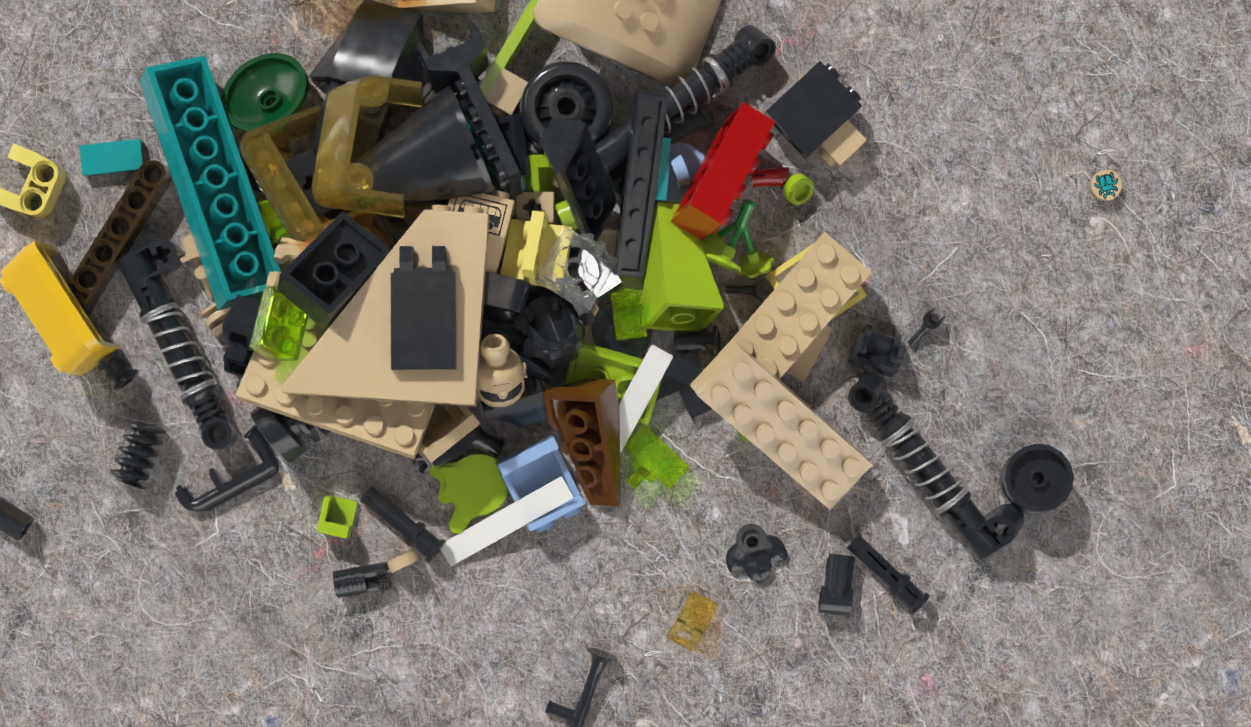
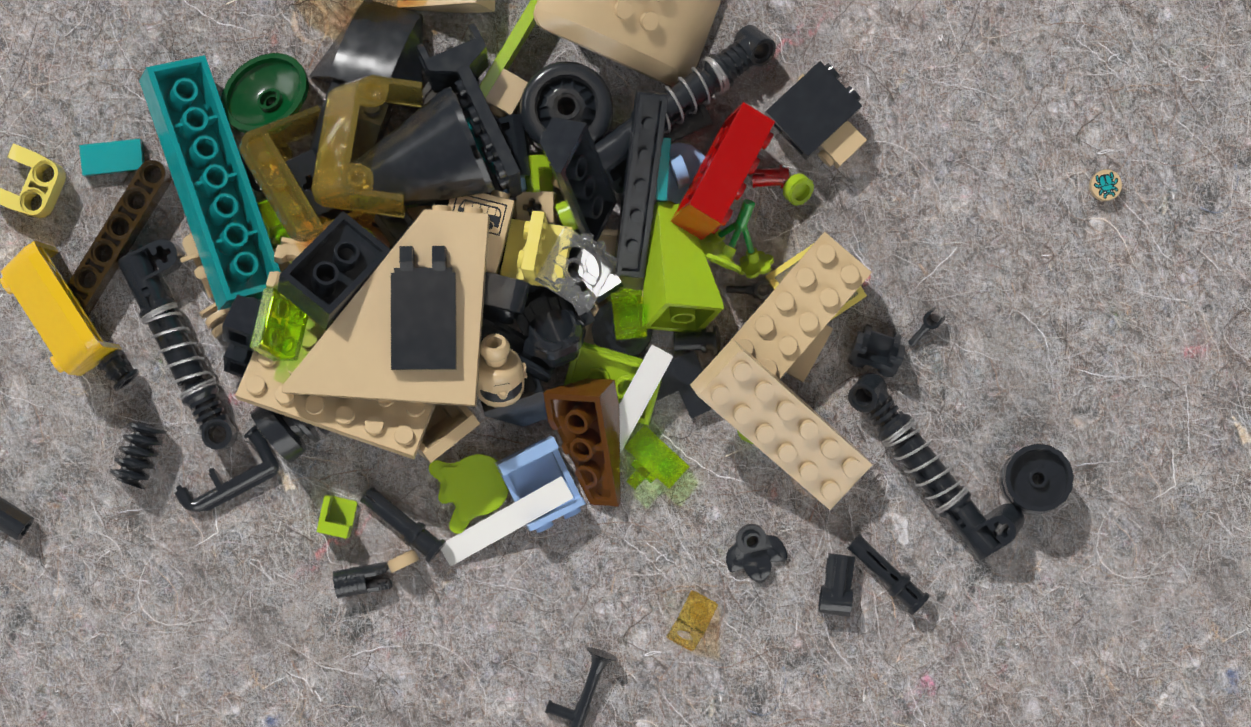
(476, 438): black arm -> none

